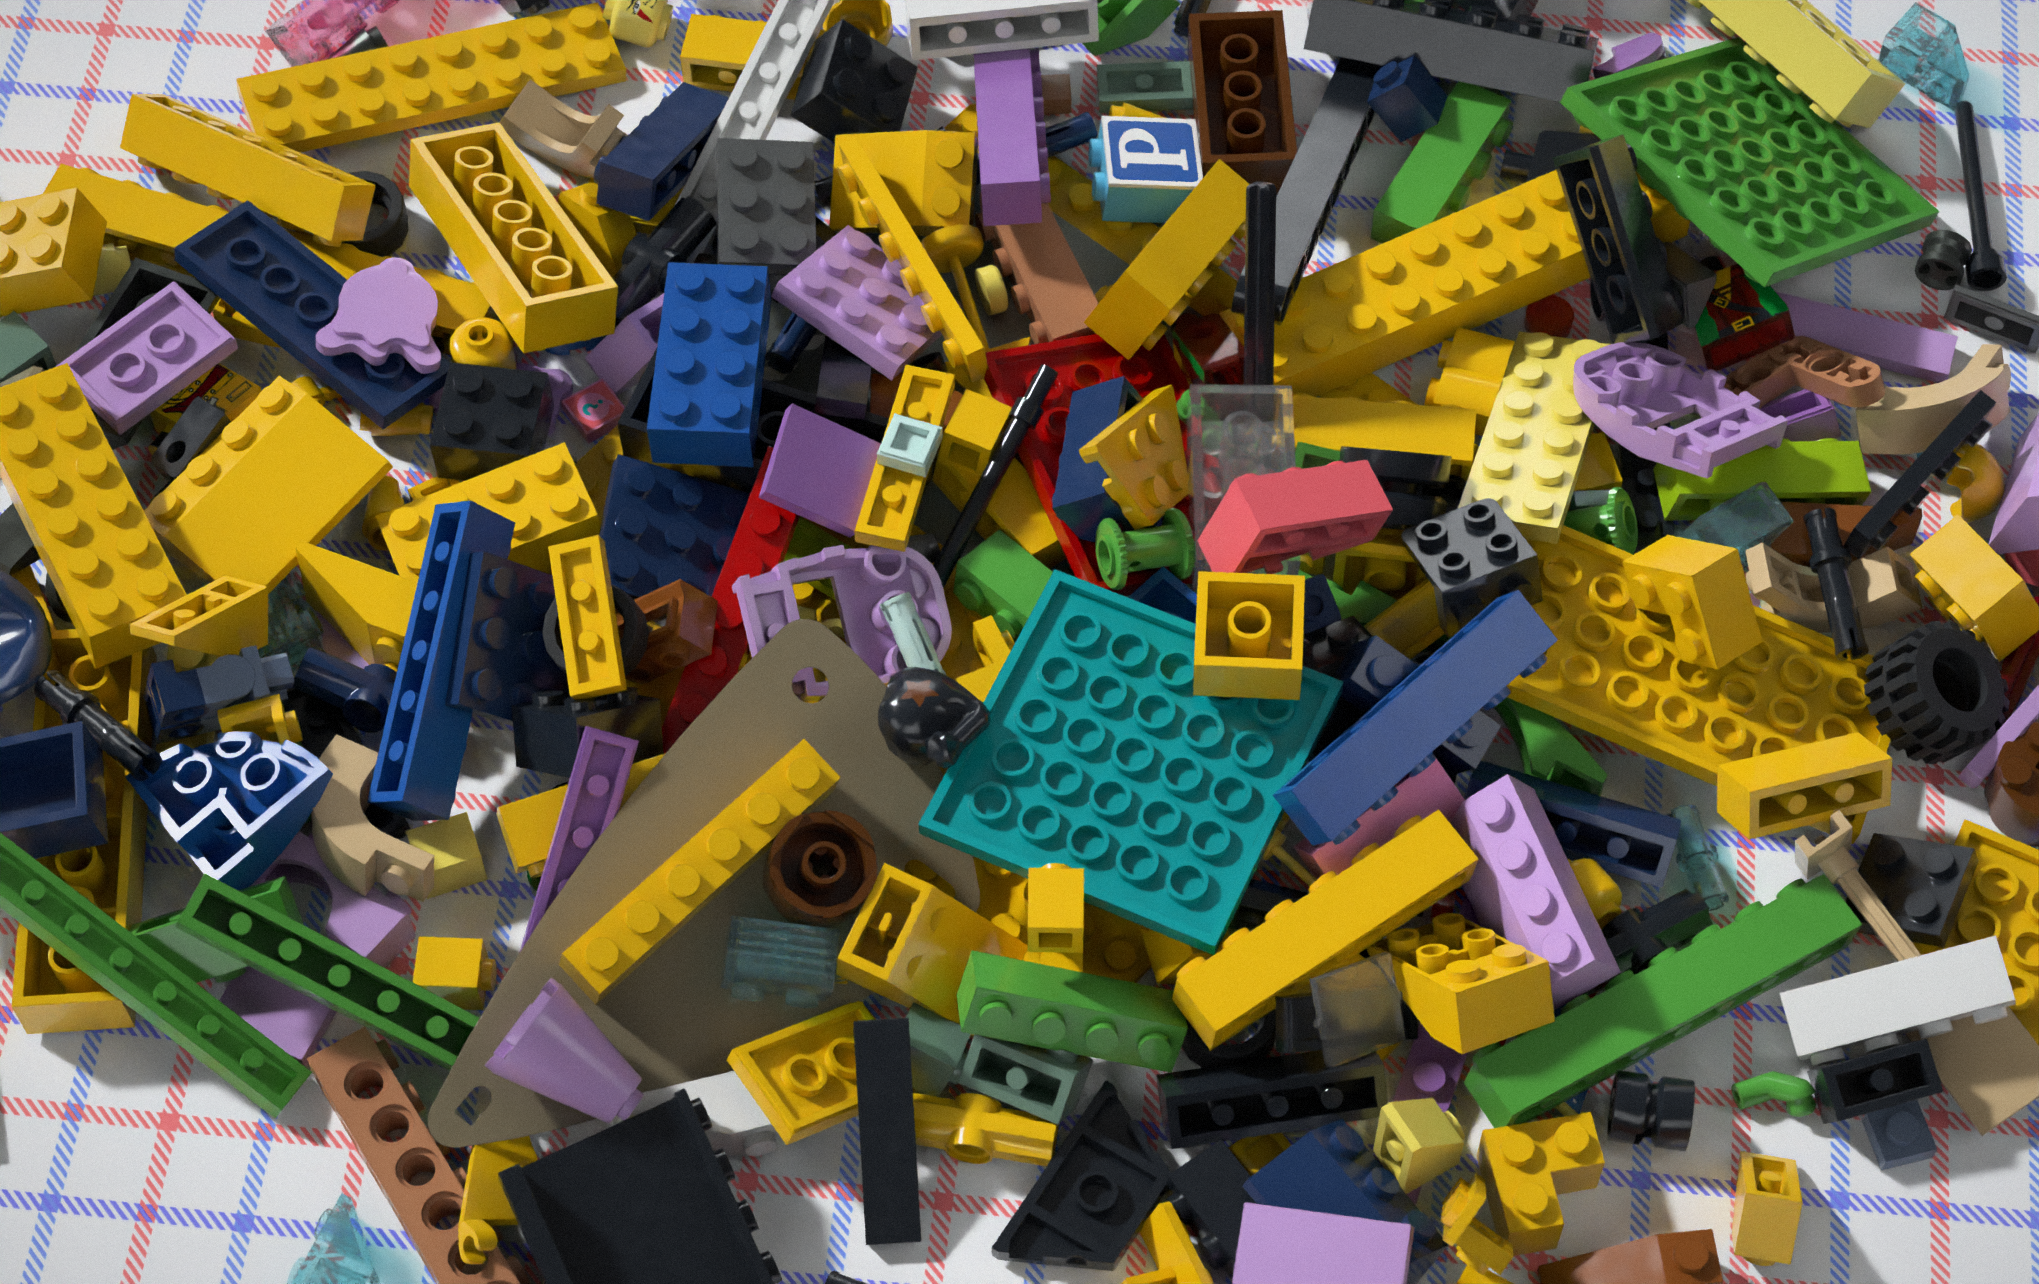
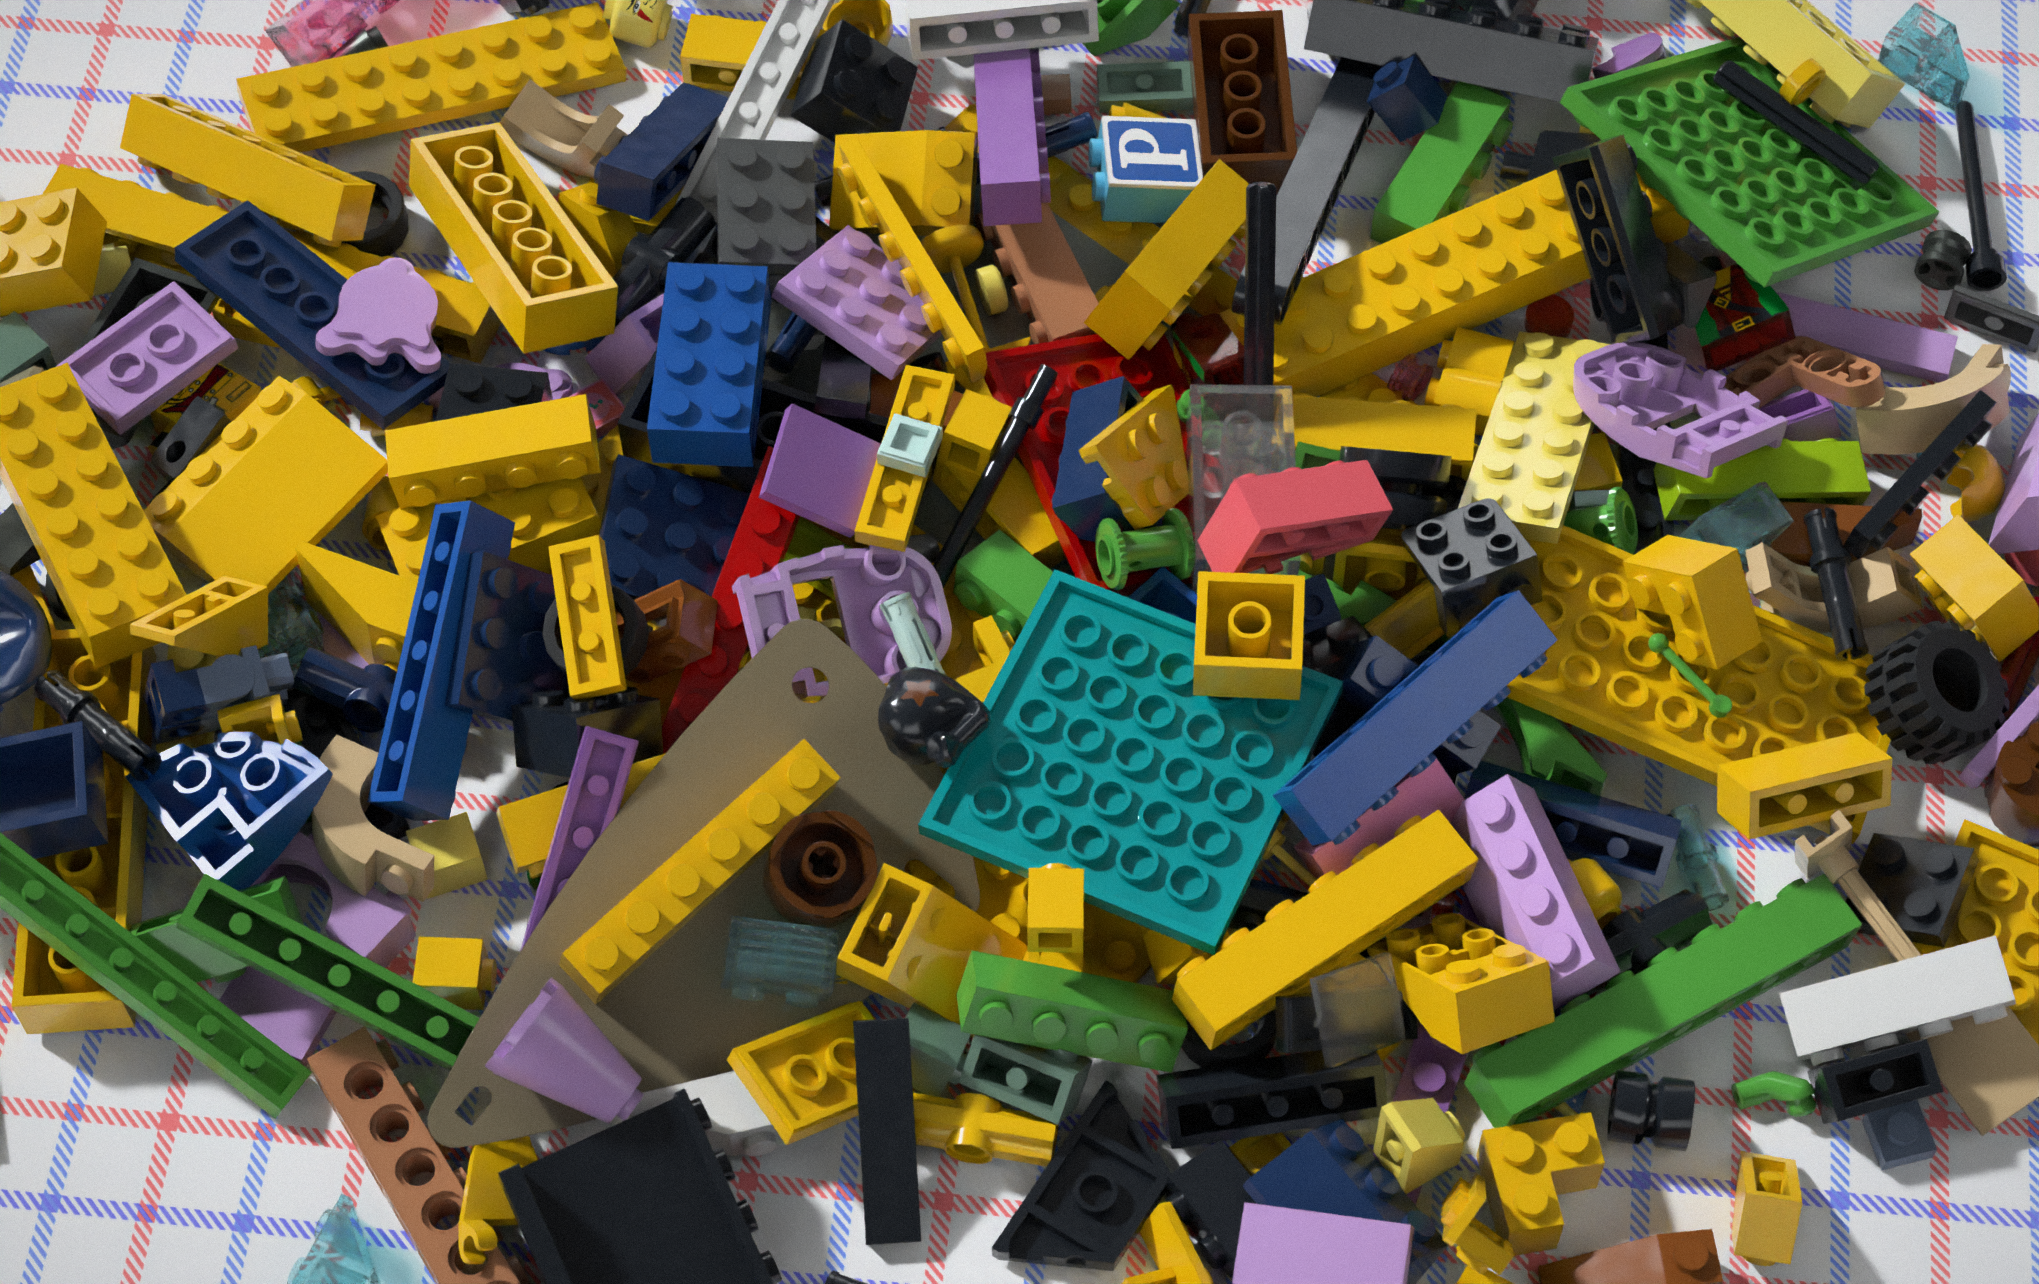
(488, 345): yellow head -> none
(492, 451): none -> yellow brick
(1410, 377): none -> clear pink bush
(1719, 704): none -> bright green hinge
(1796, 123): none -> black axle
(1802, 82): none -> yellow tile

